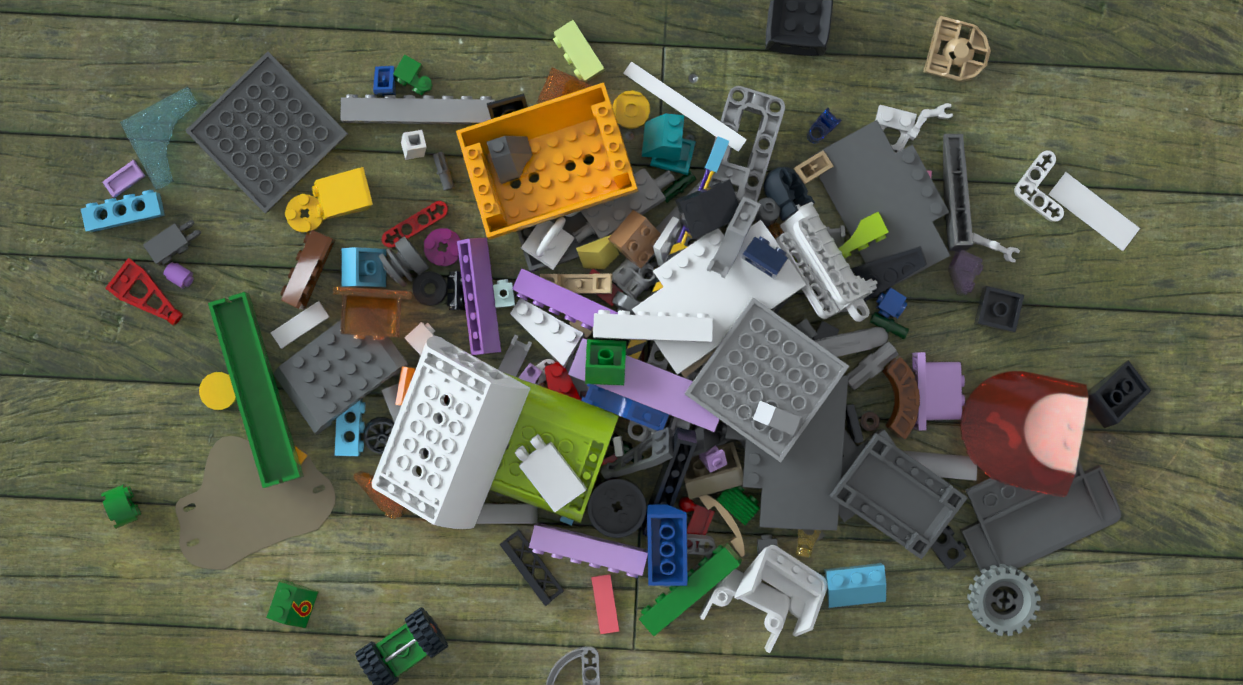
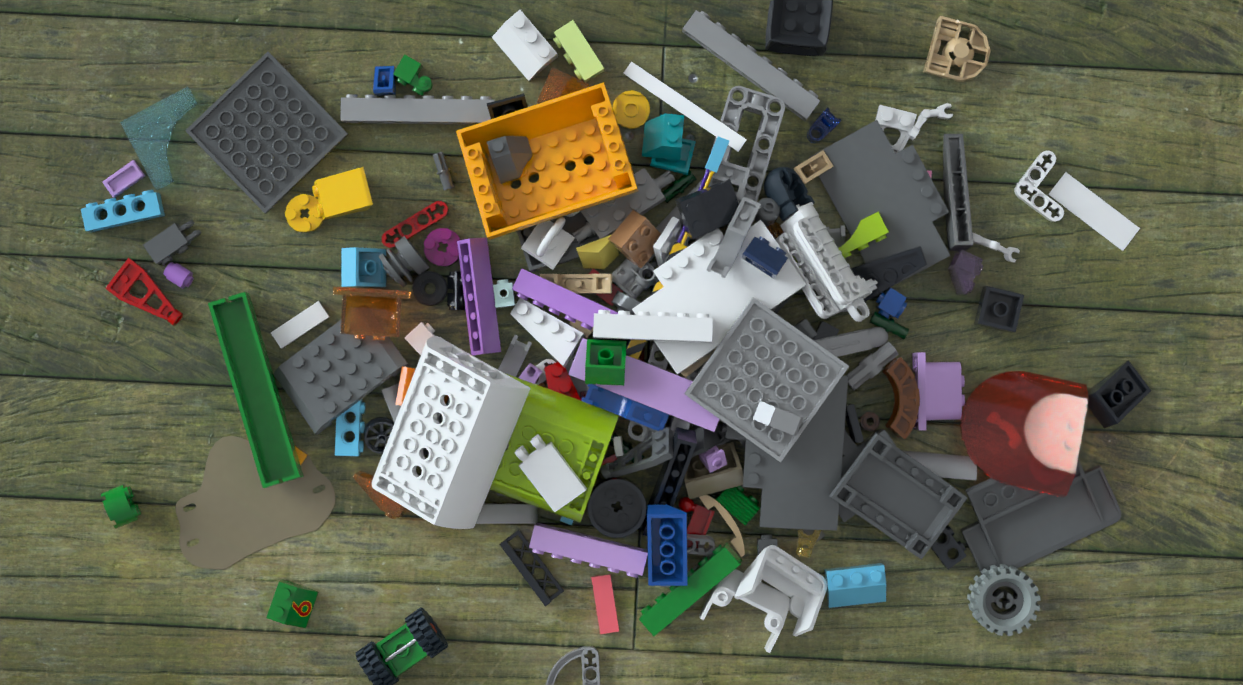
(217, 391): yellow tile -> none
(308, 269): reddish brown wedge -> none
(413, 144): white brick -> none
(524, 45): none -> white slope
(750, 65): none -> light grey brick

